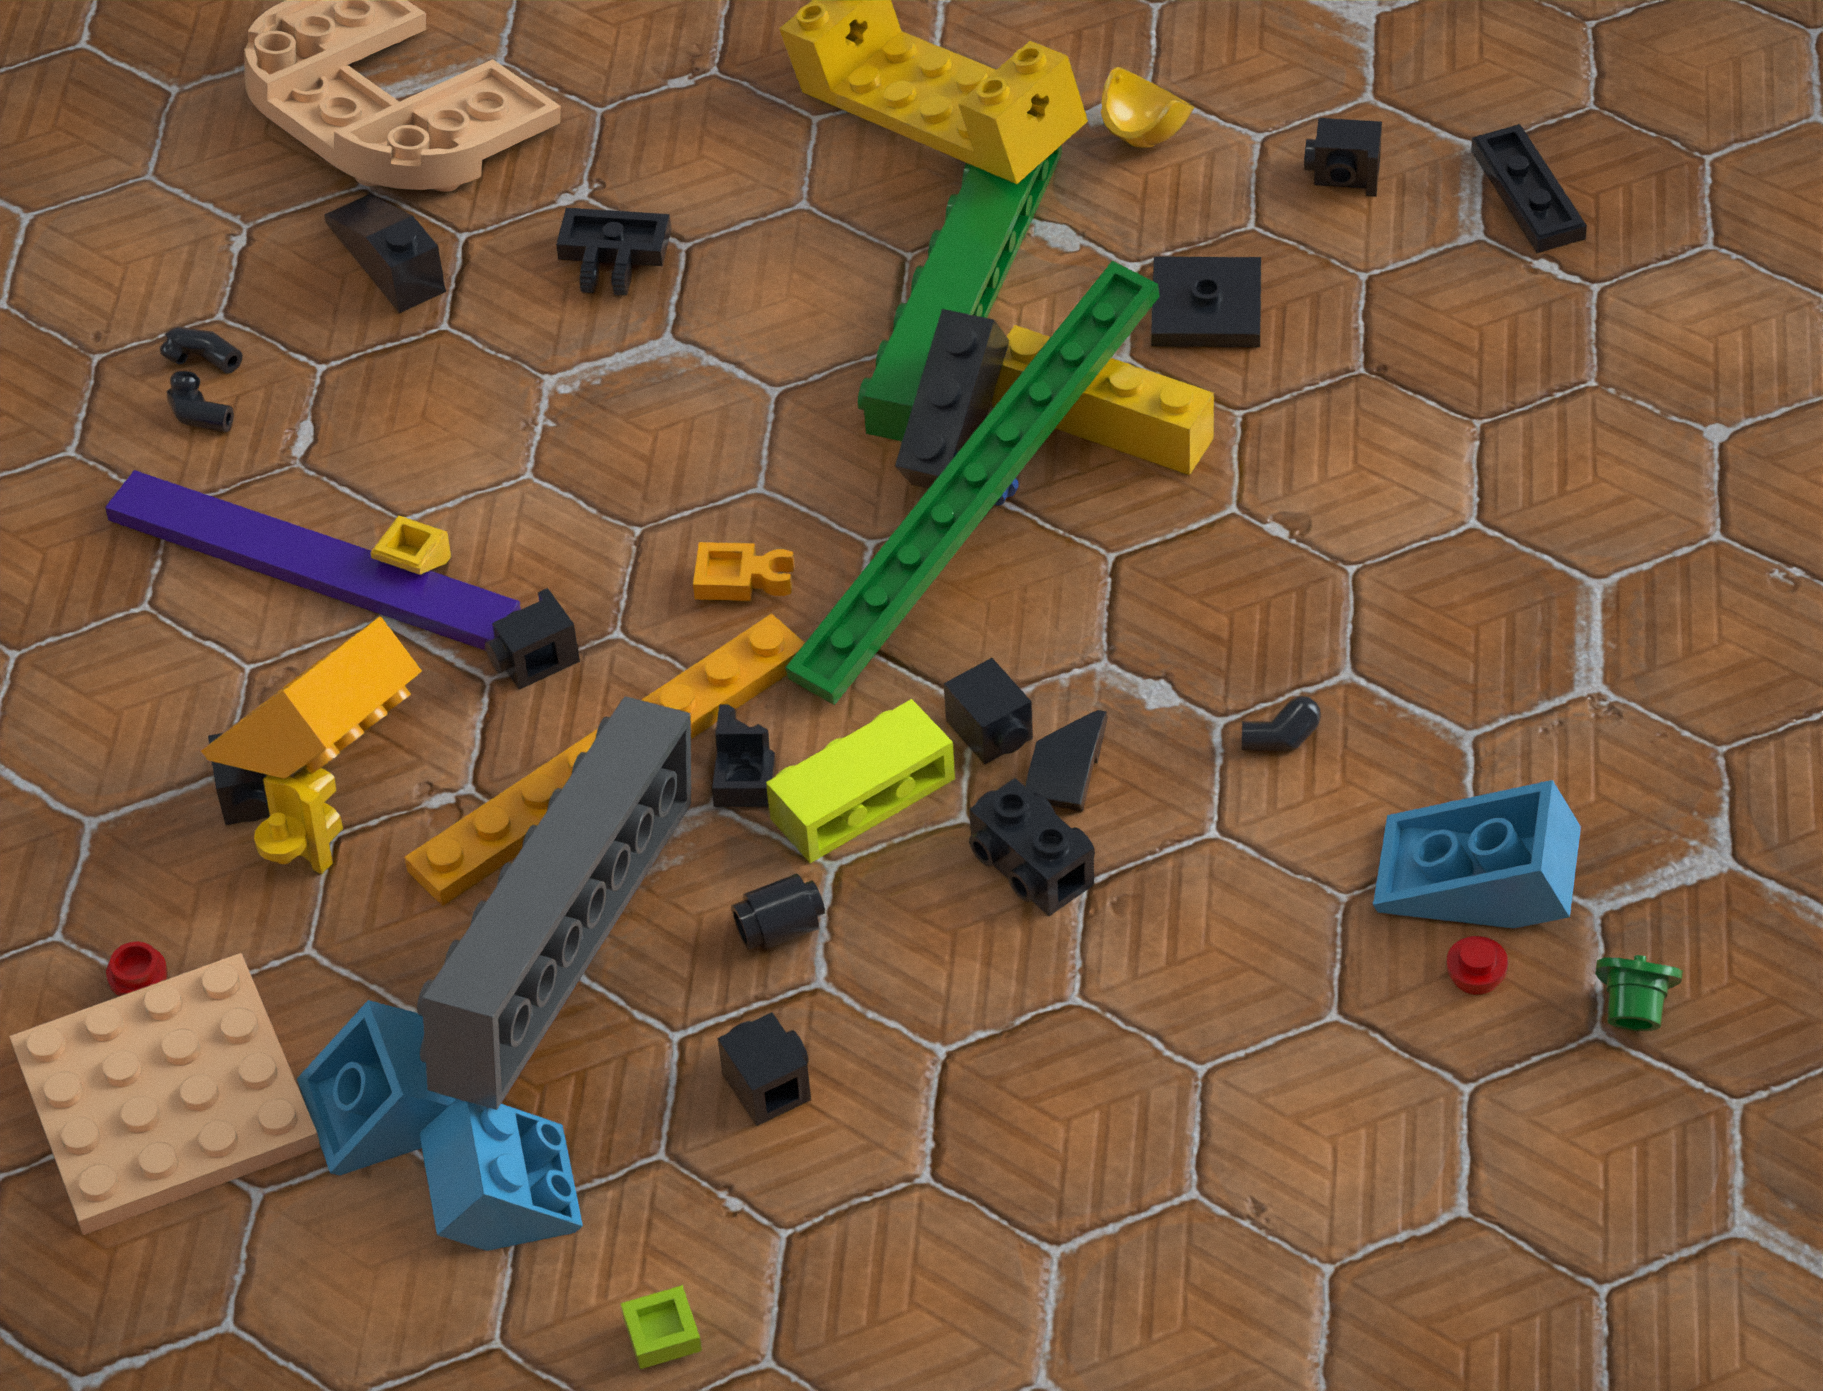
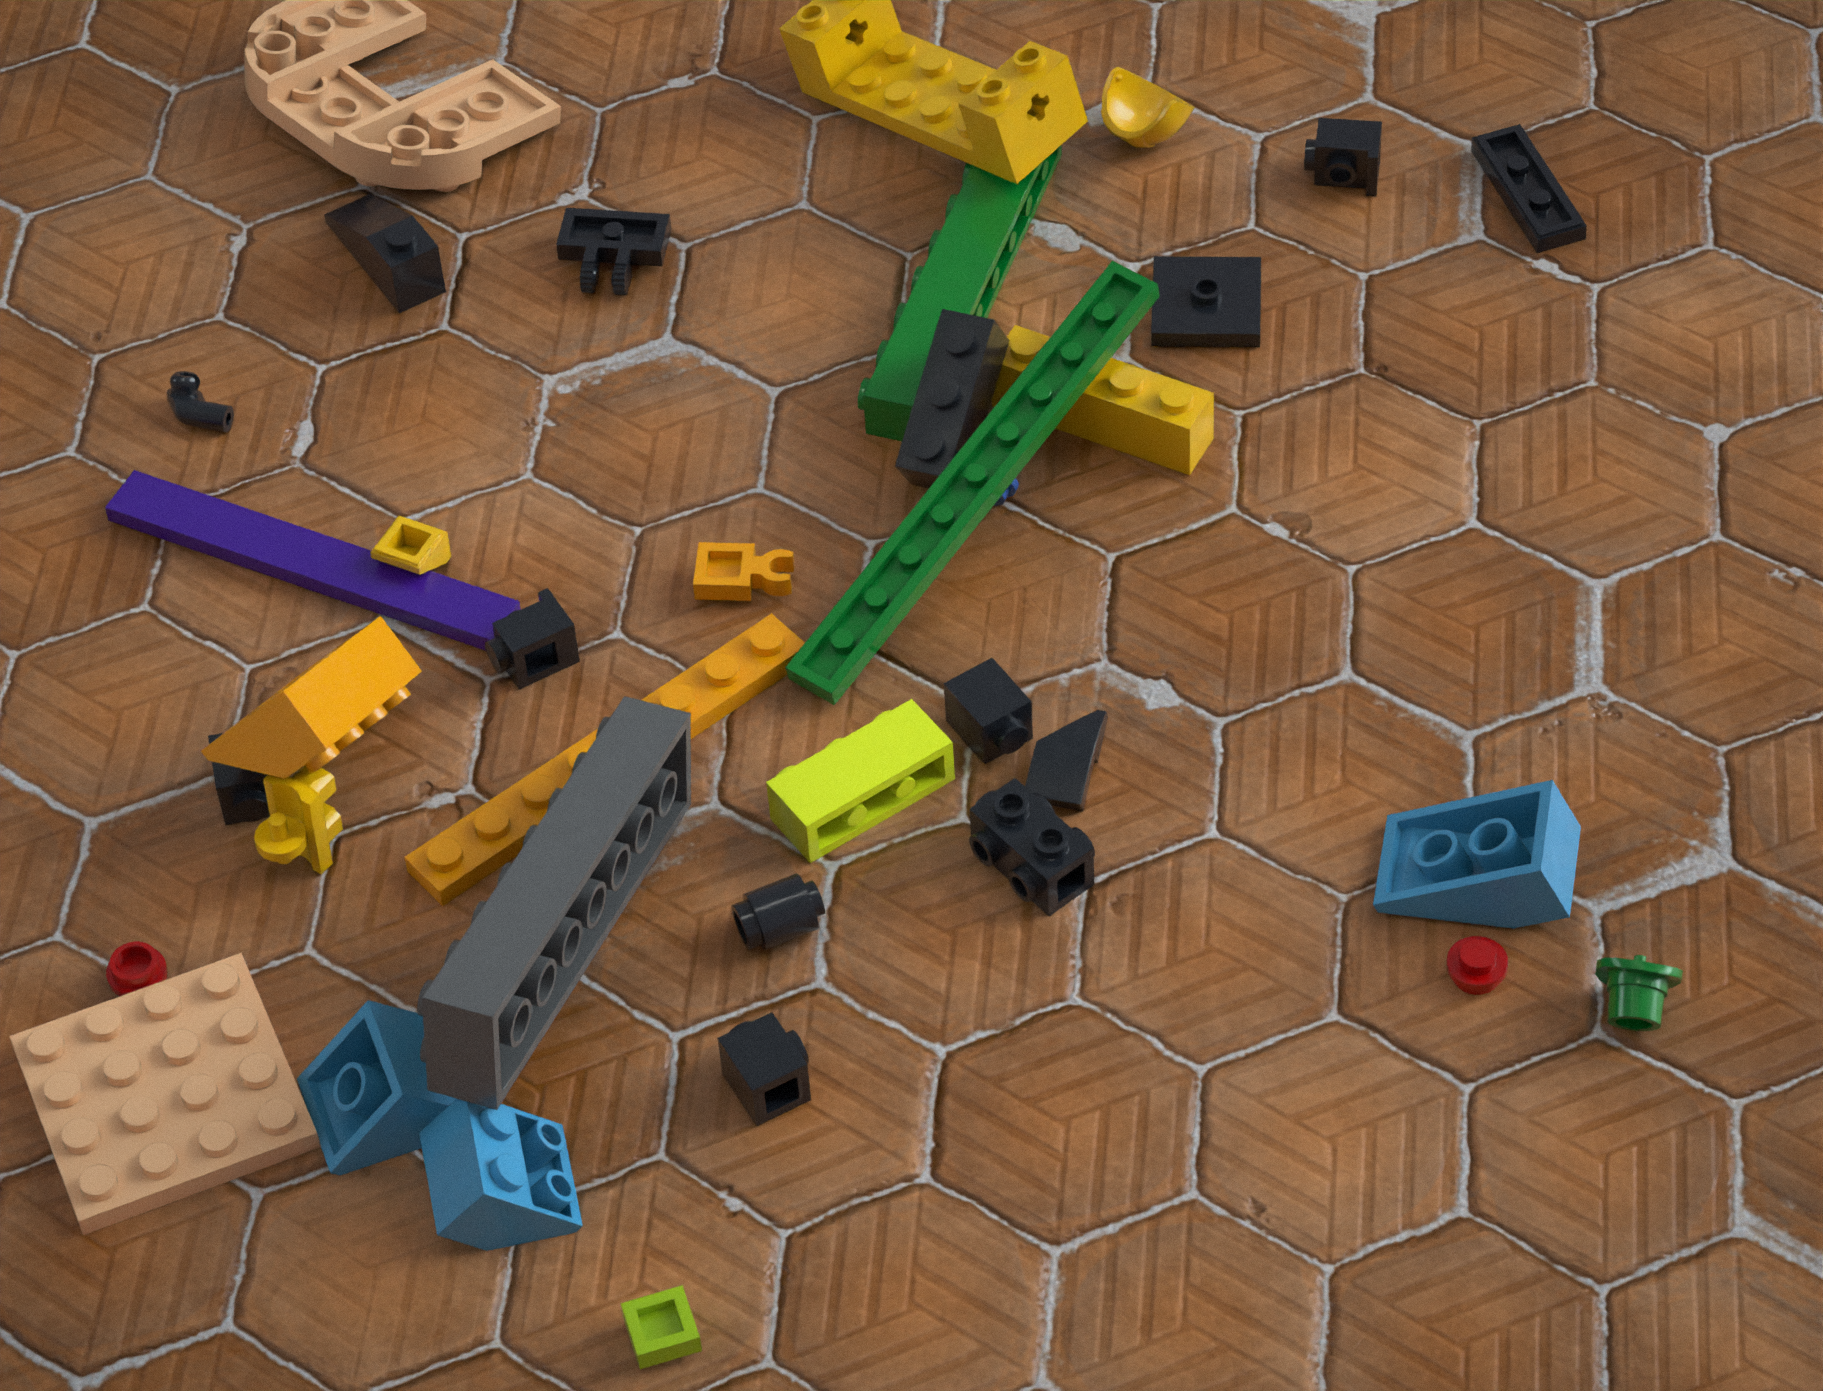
(202, 342): black arm -> none
(741, 763): black slope -> none
(1286, 730): black arm -> none

